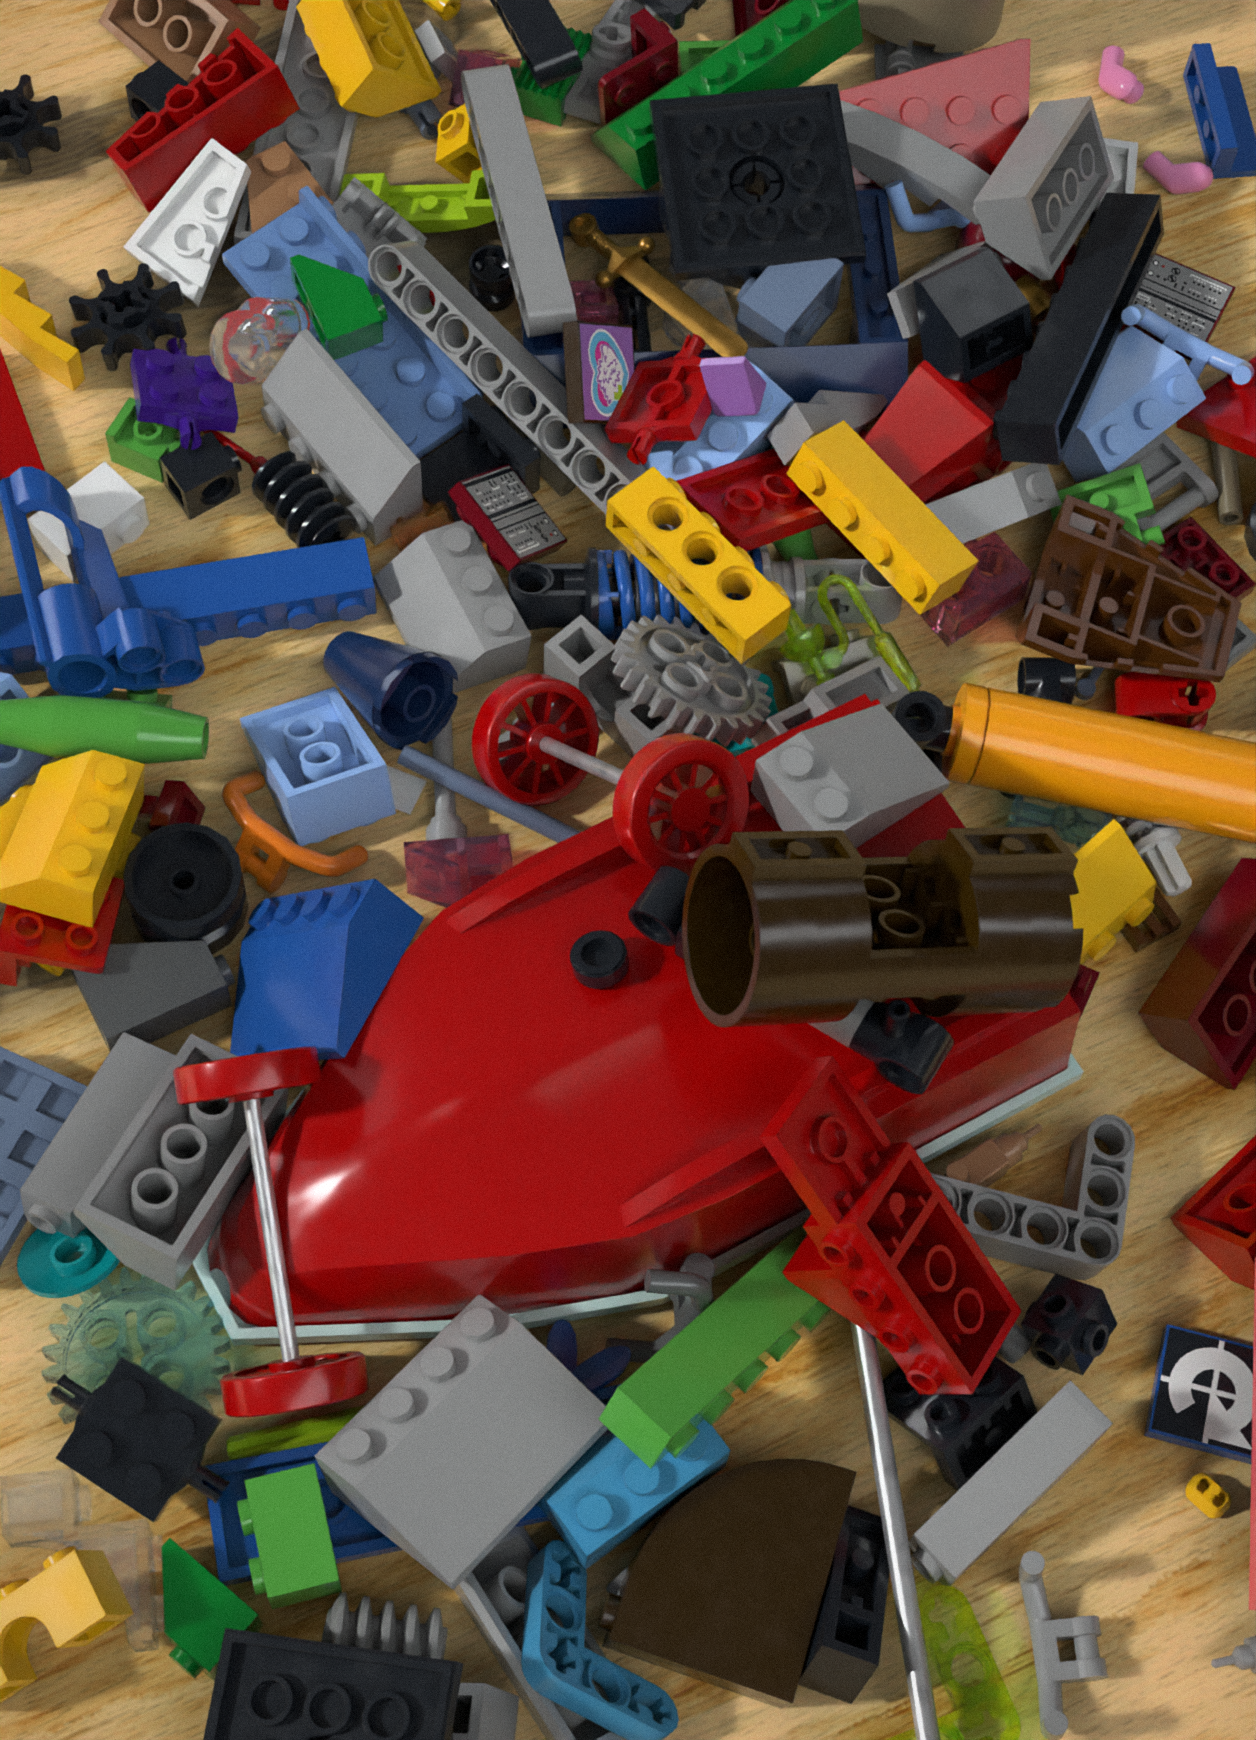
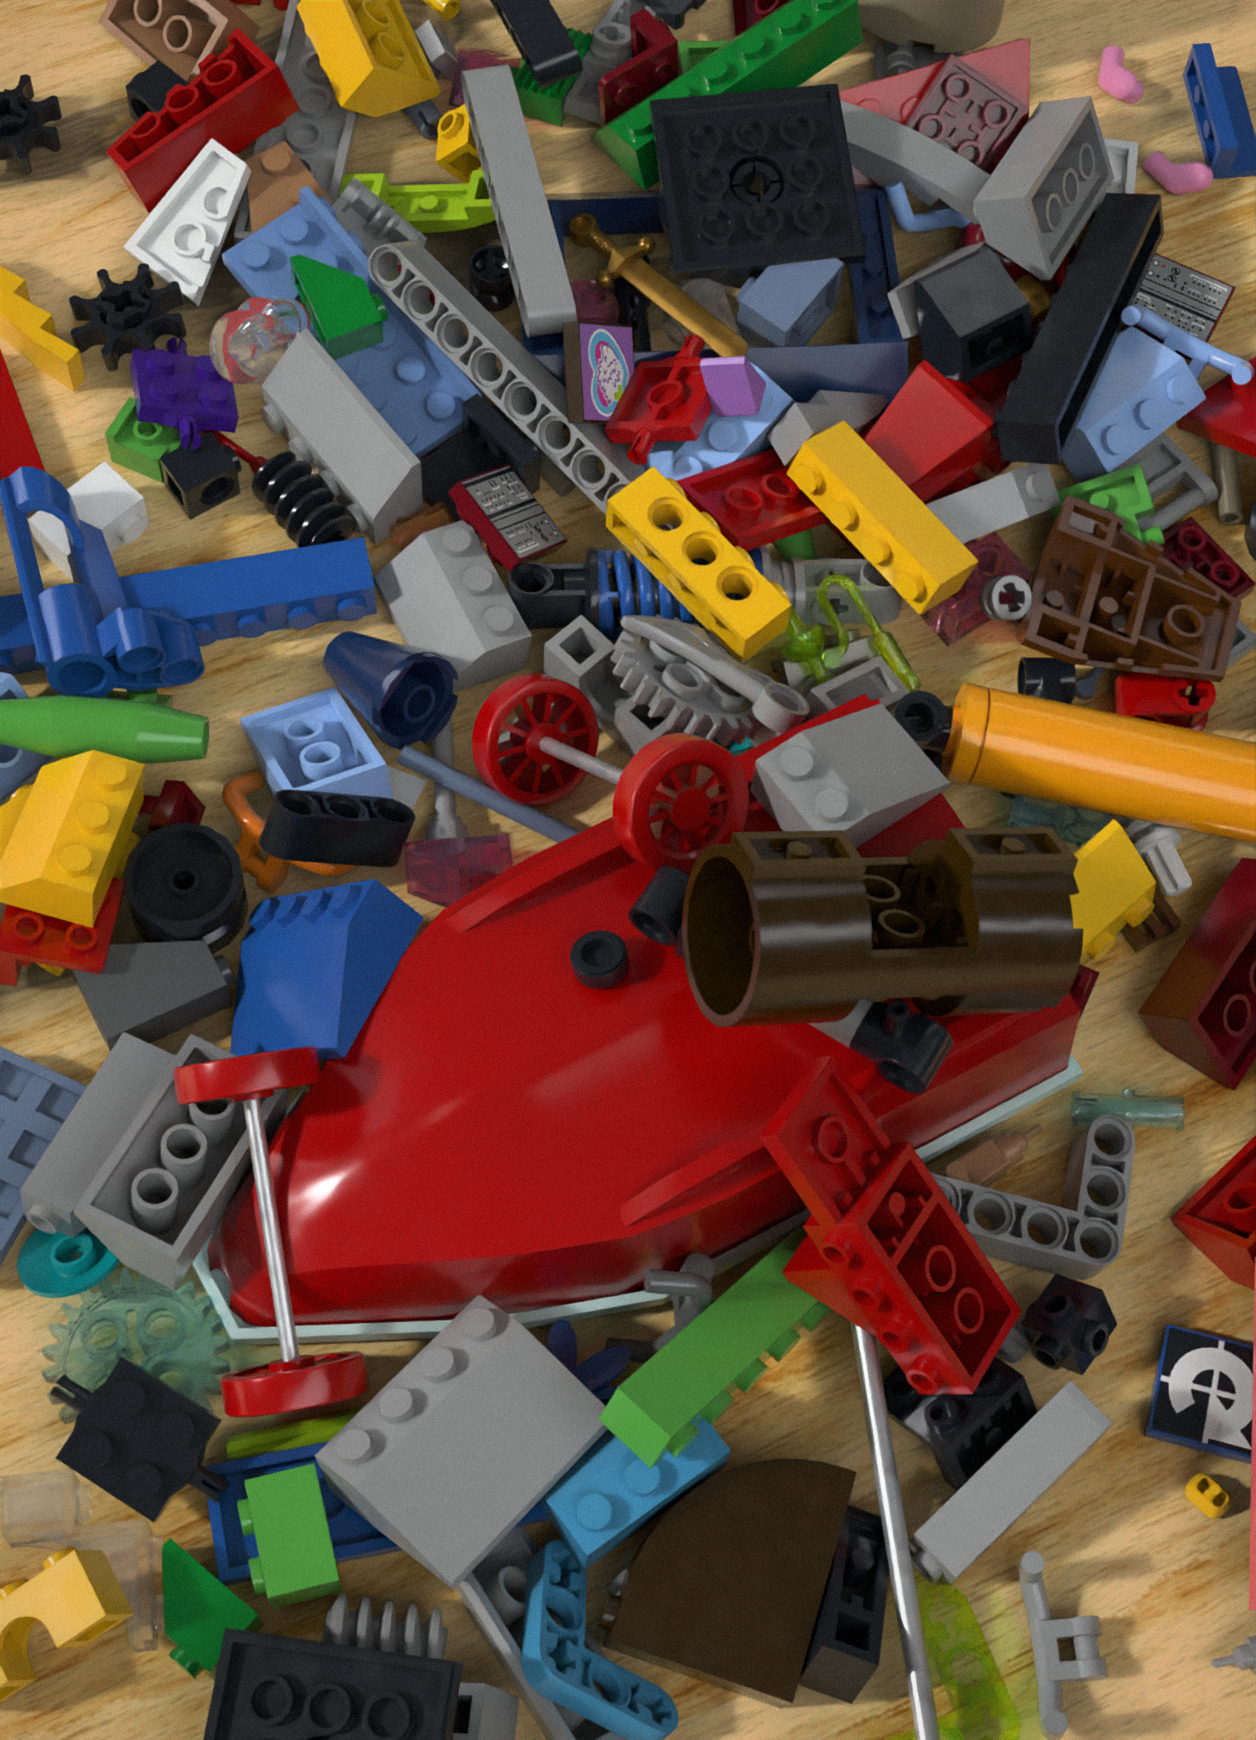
(336, 828): none -> black beam
(773, 702): none -> light grey piece
(966, 112): none -> tile
(1003, 612): none -> light grey bush
(1134, 1109): none -> clear light blue pin

